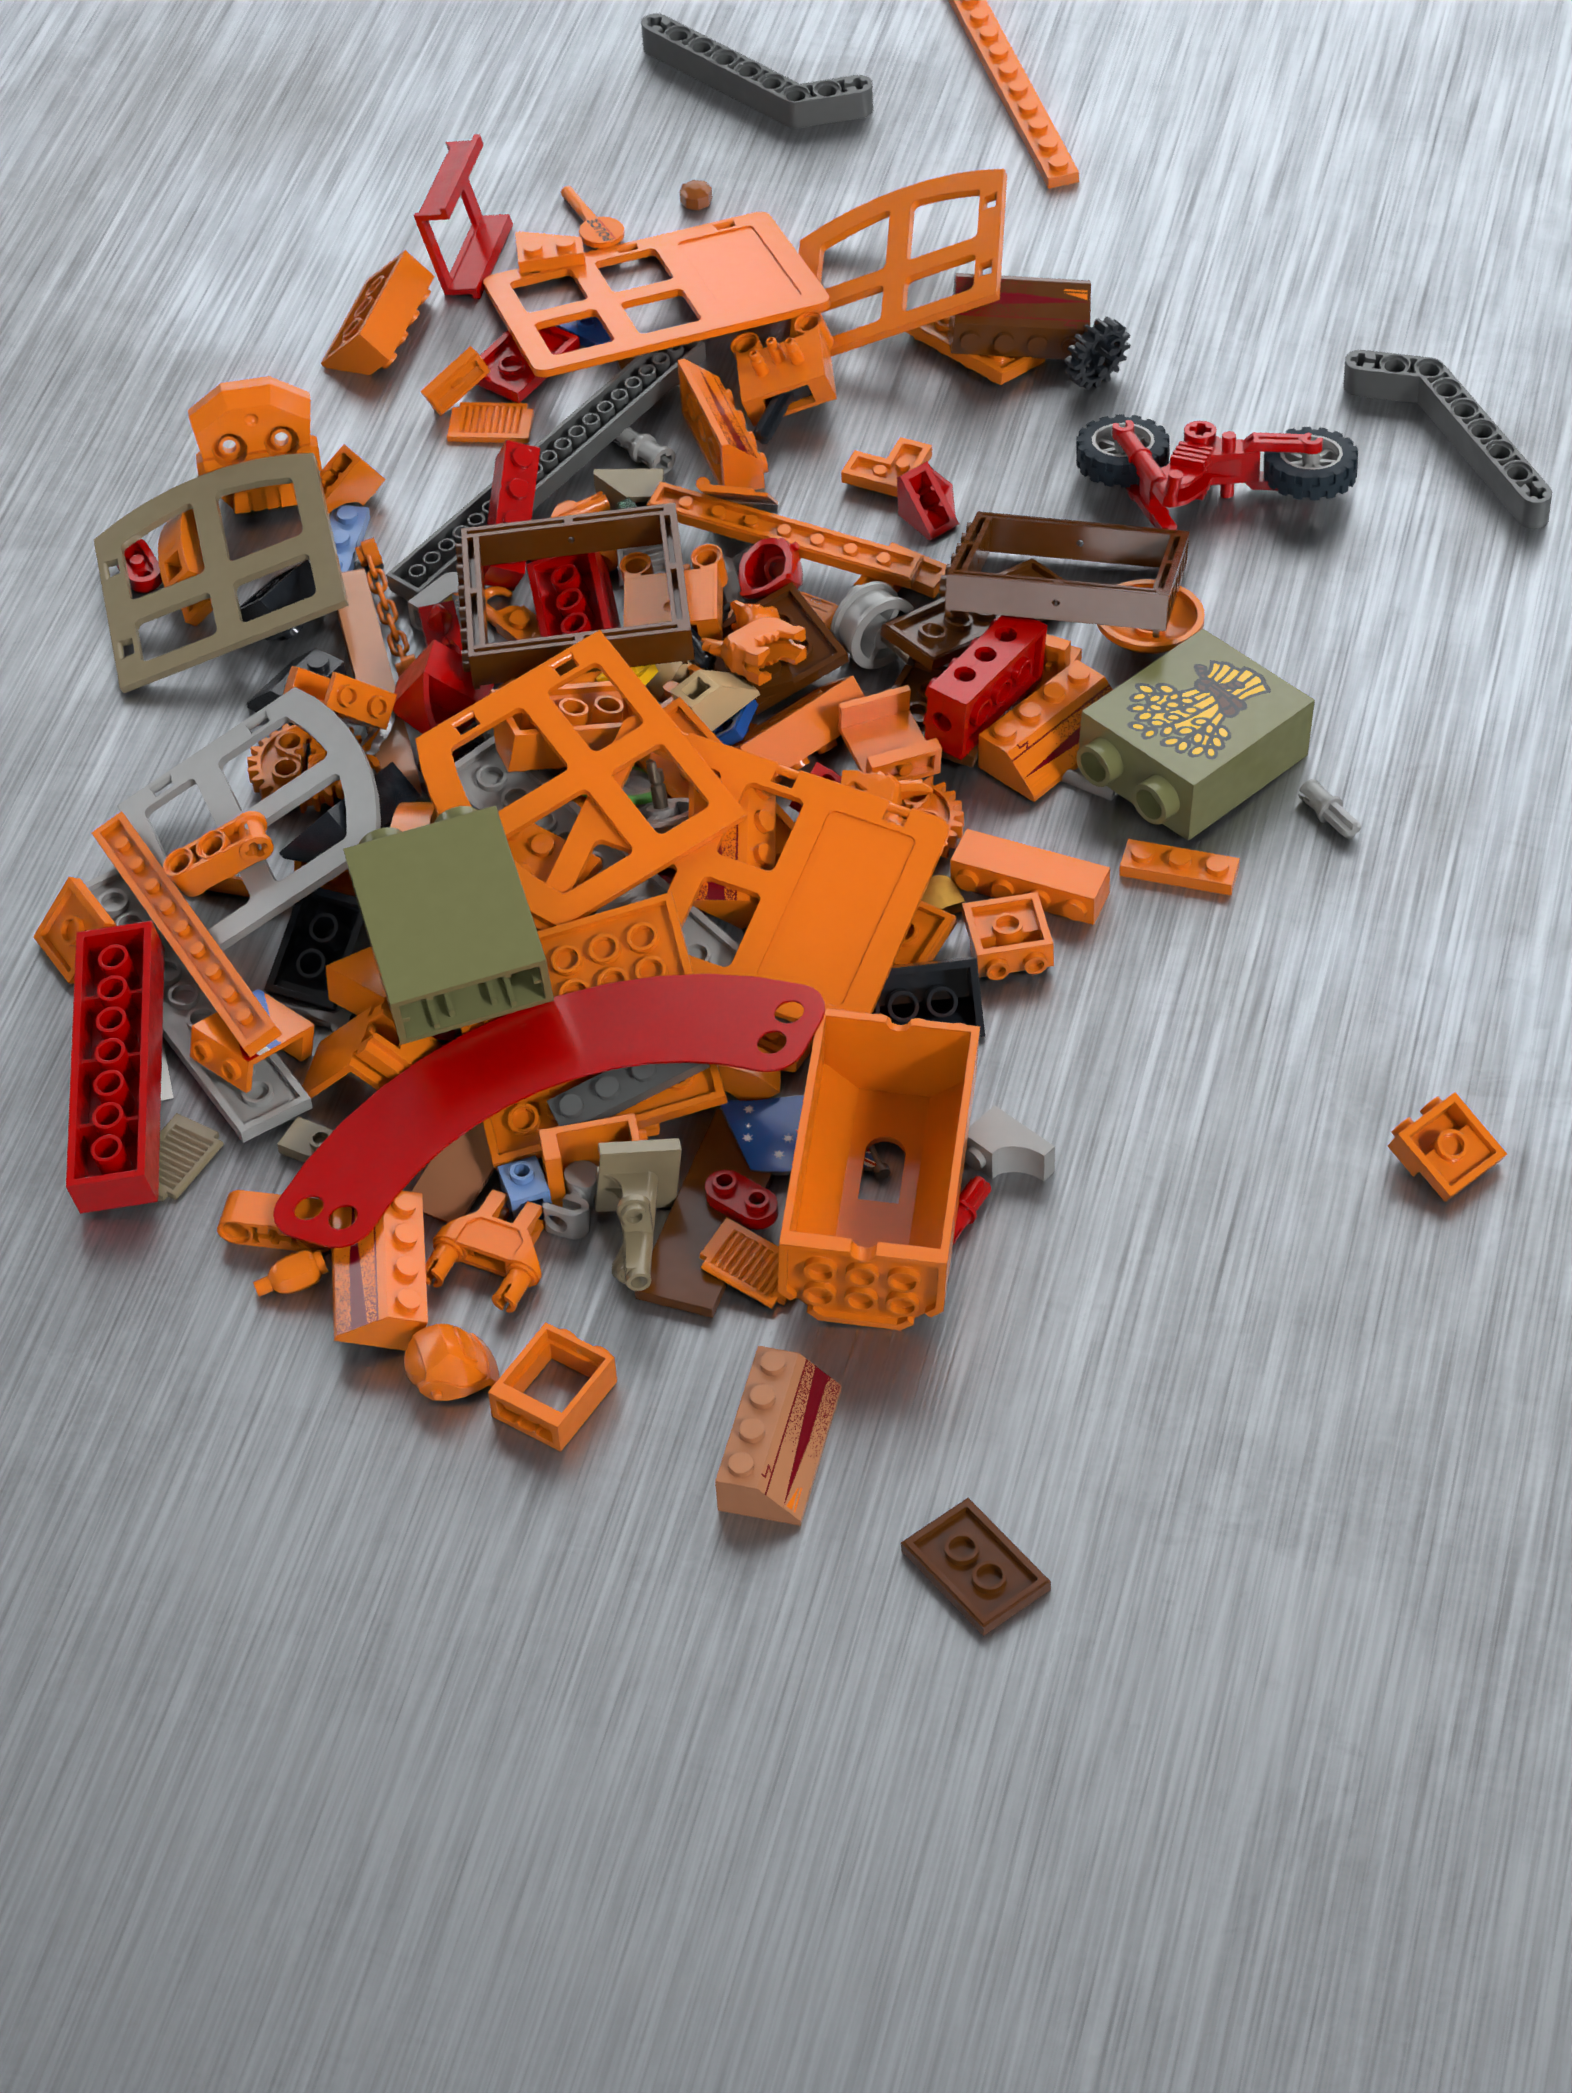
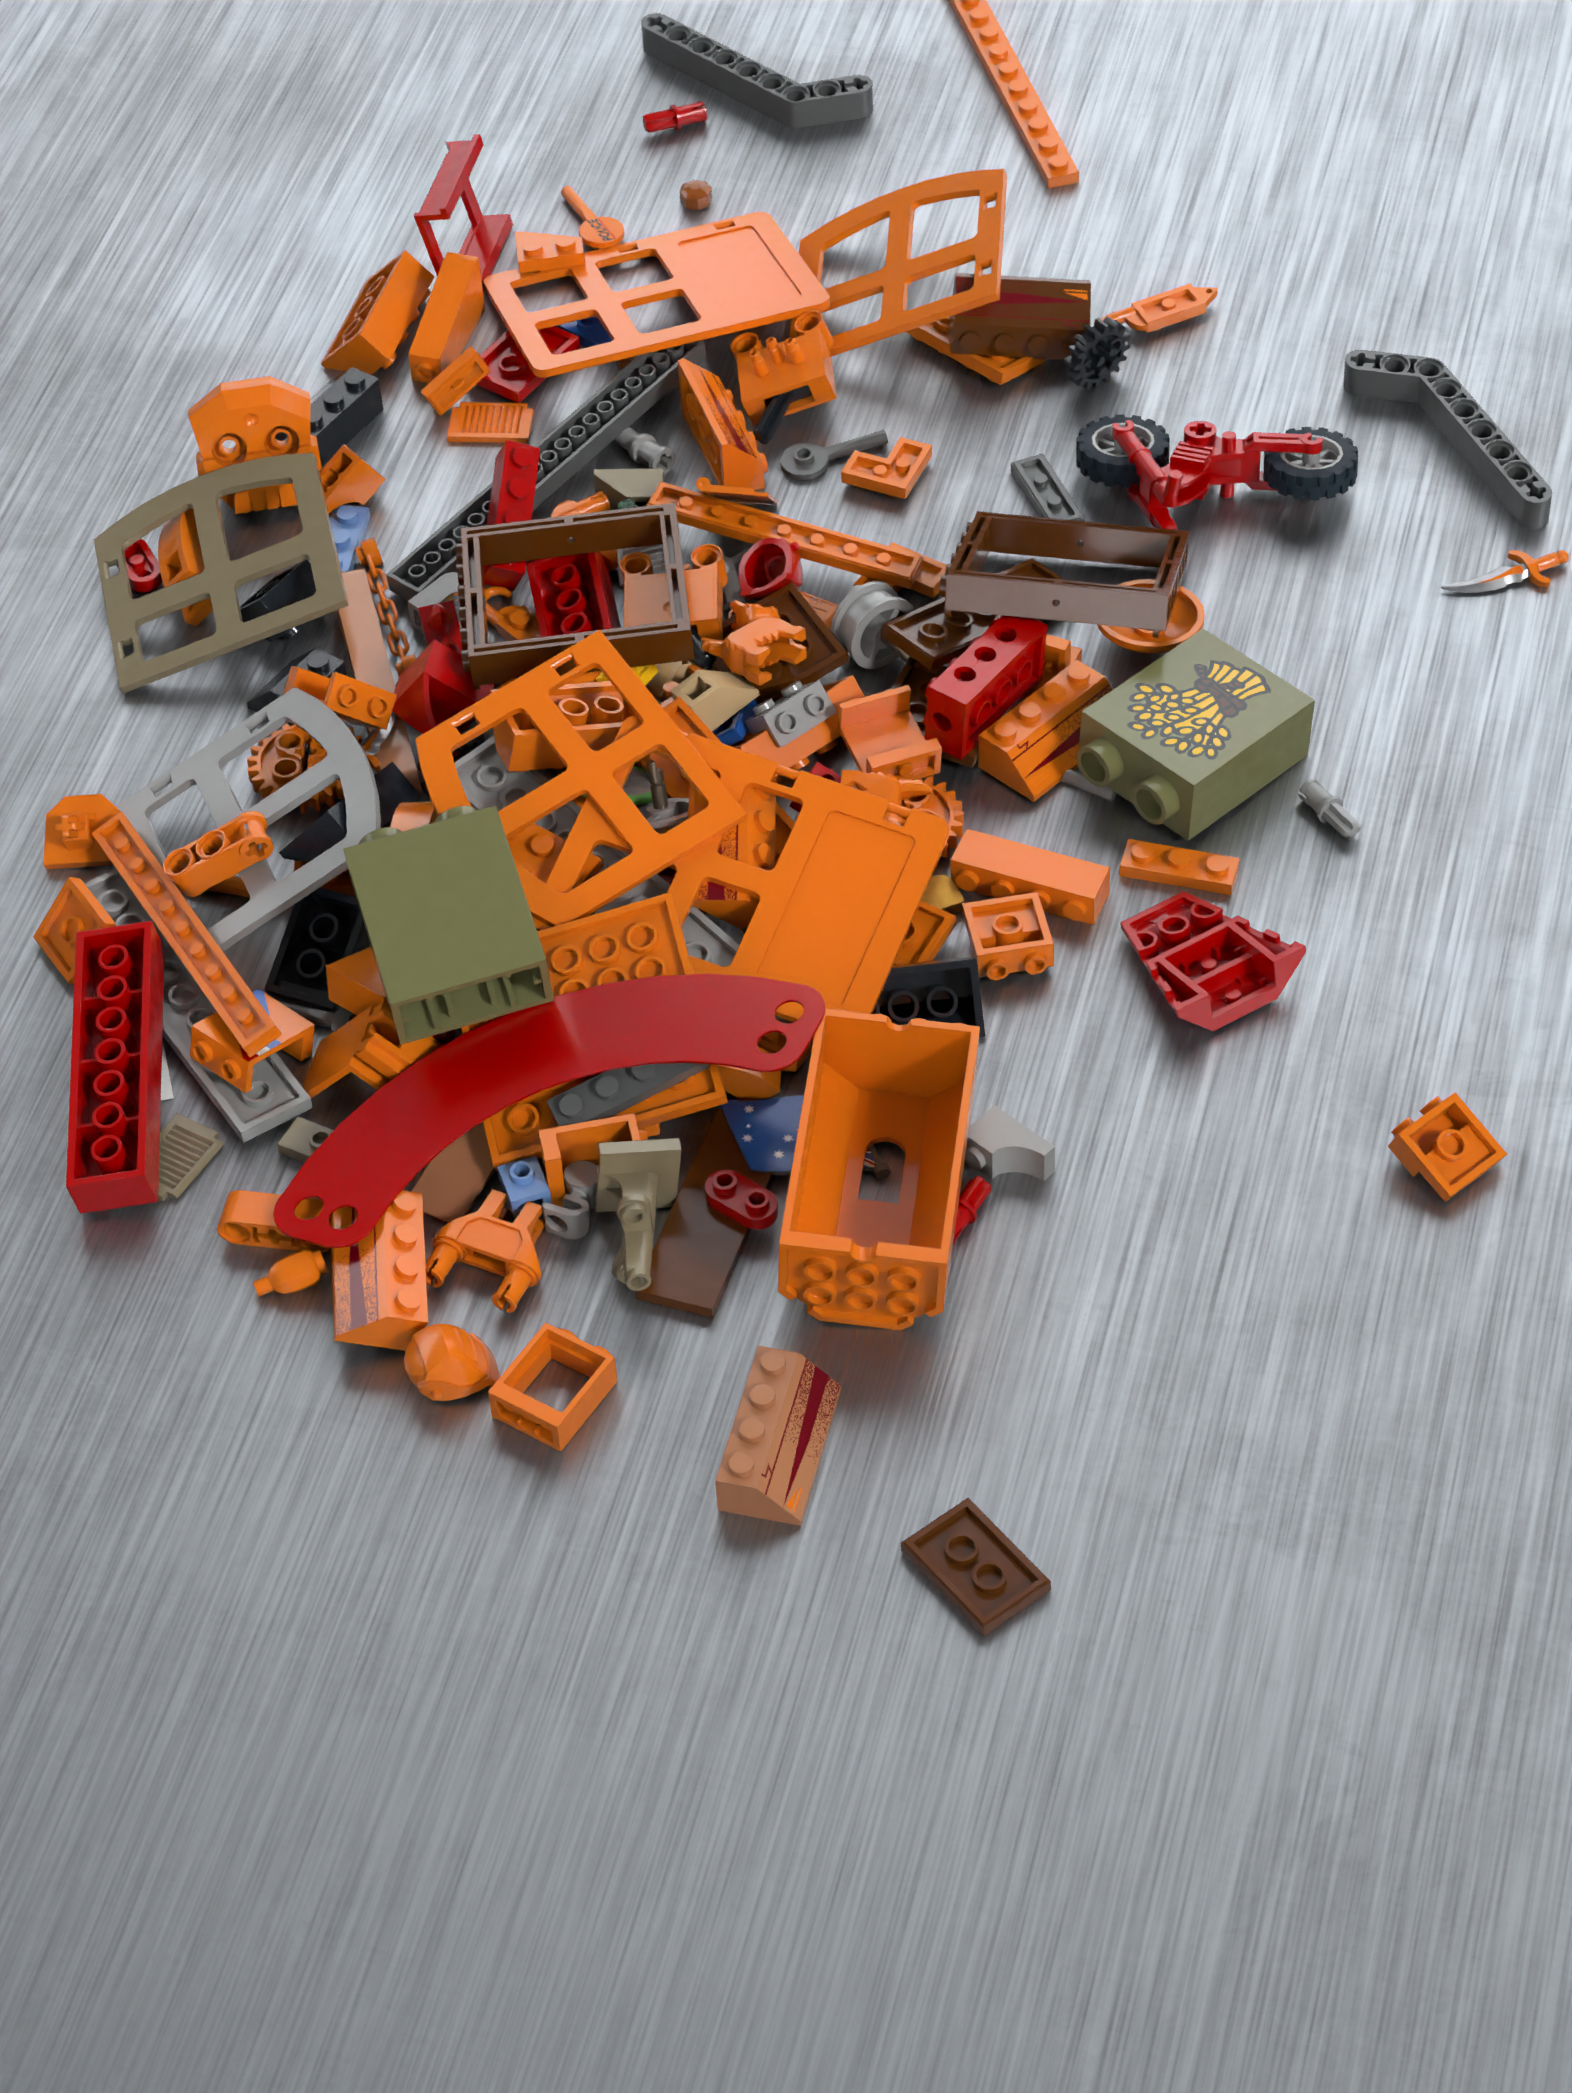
(70, 830): none -> orange piece
(342, 410): none -> black slope
(448, 317): none -> orange slope
(675, 117): none -> red axle
(744, 1262): orange window -> none
(793, 714): none -> light grey bracket
(811, 460): none -> dark grey piece
(926, 501): red slope -> none
(1045, 489): none -> dark grey tile
(1166, 308): none -> orange plate
(1210, 963): none -> red wedge
(1504, 575): none -> piece

